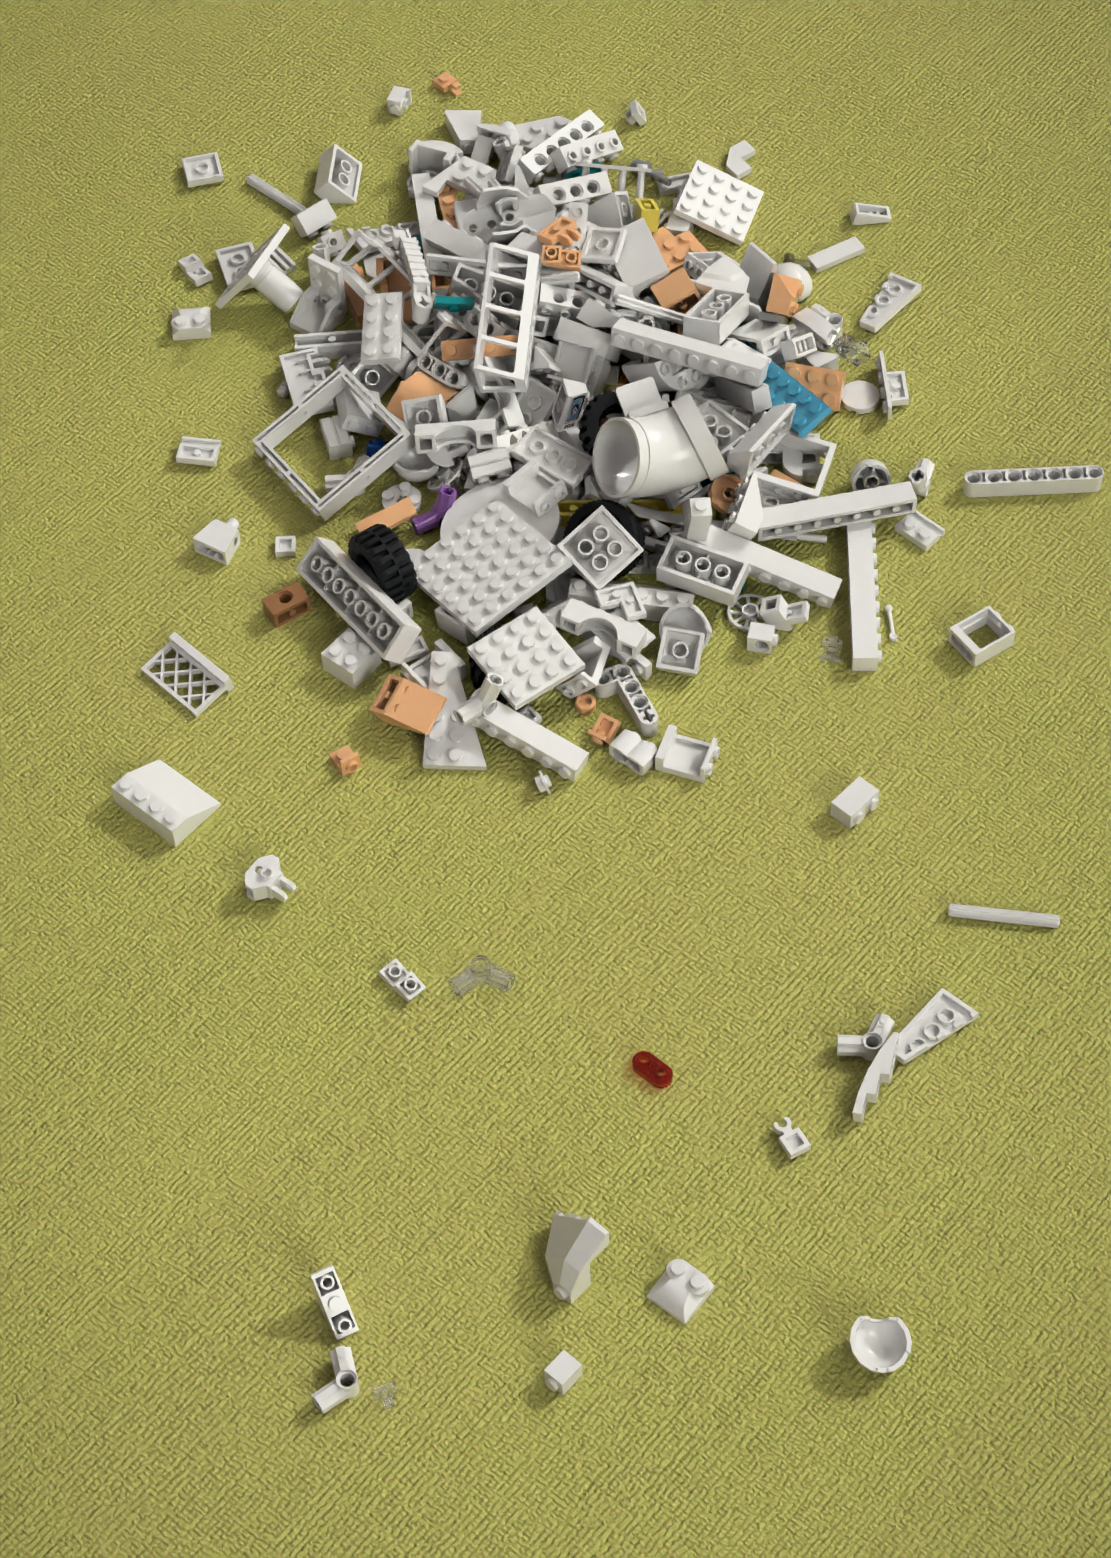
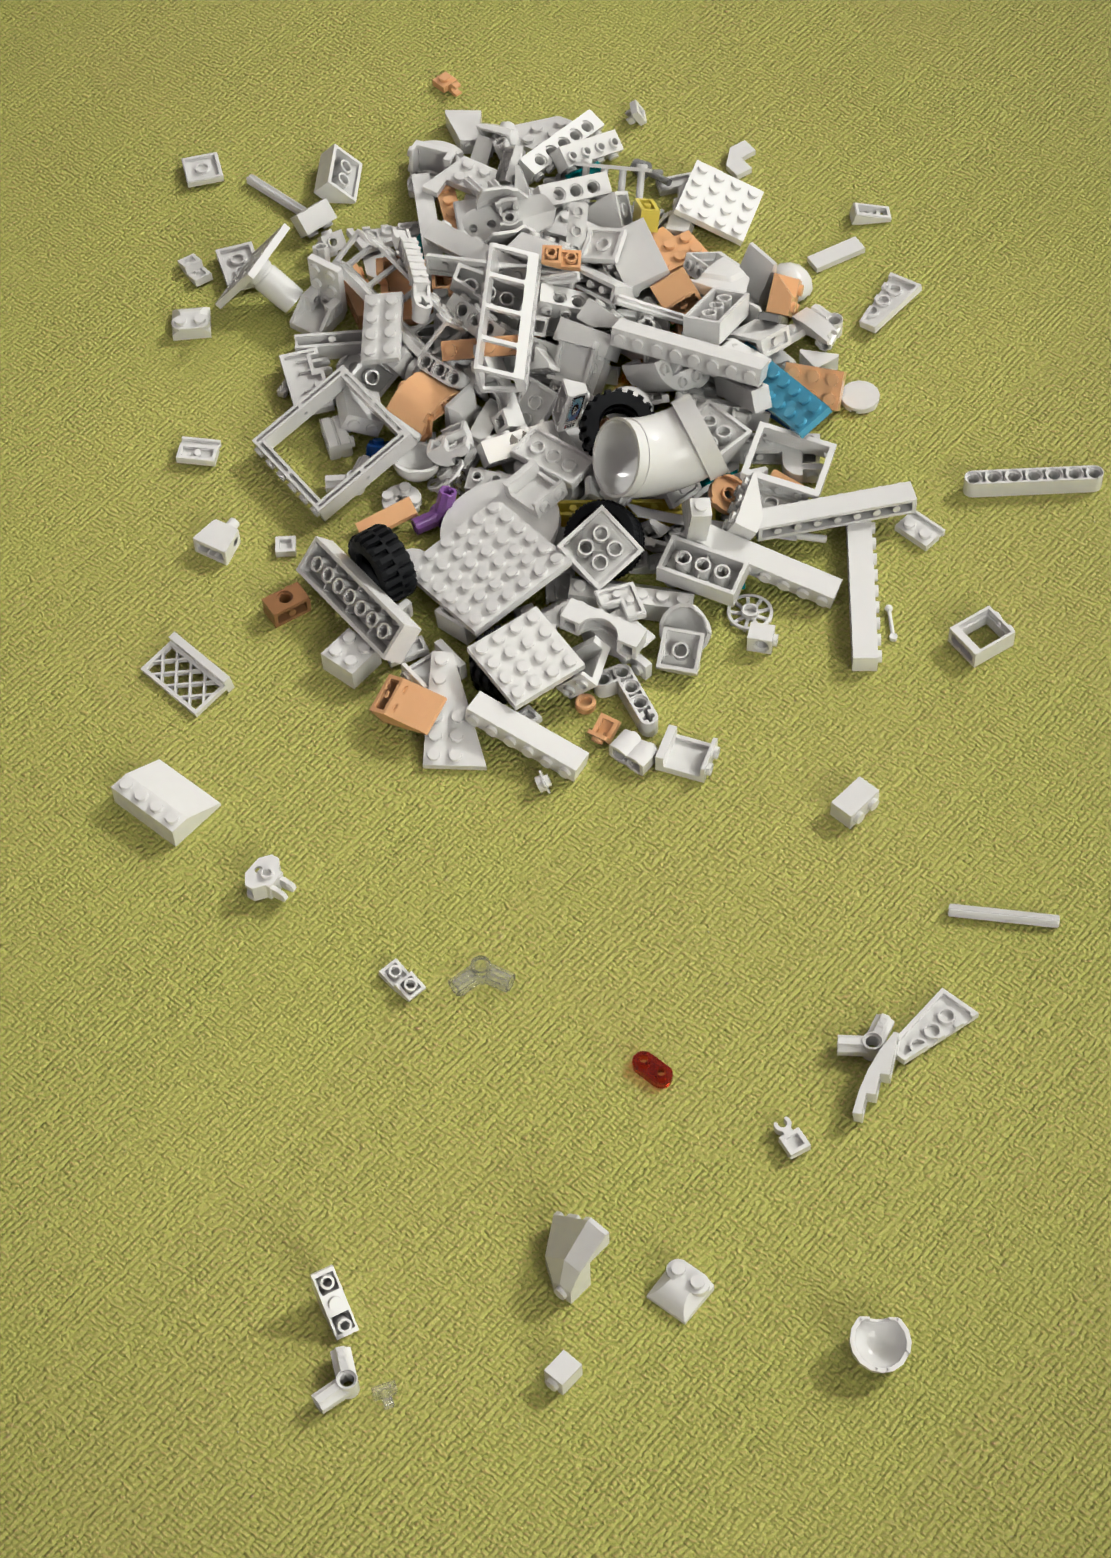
(283, 260): white tile -> none
(345, 760): light nougat bracket -> none
(398, 100): white brick -> none
(423, 411): white slope -> none
(434, 436): white arch -> none
(453, 304): teal plate -> none
(481, 701): white piece -> none
(490, 464): white brick -> none
(560, 231): light nougat hinge -> none
(640, 398): white bracket -> none
(760, 439): white slope -> none
(777, 612): white brick -> none
(789, 257): olive arm -> none
(796, 347): white slope -> none
(830, 649): clear tile -> none
(850, 348): clear leg -> none
(869, 474): white cylinder -> none
(893, 388): white bracket -> none
(921, 477): white piece -> none

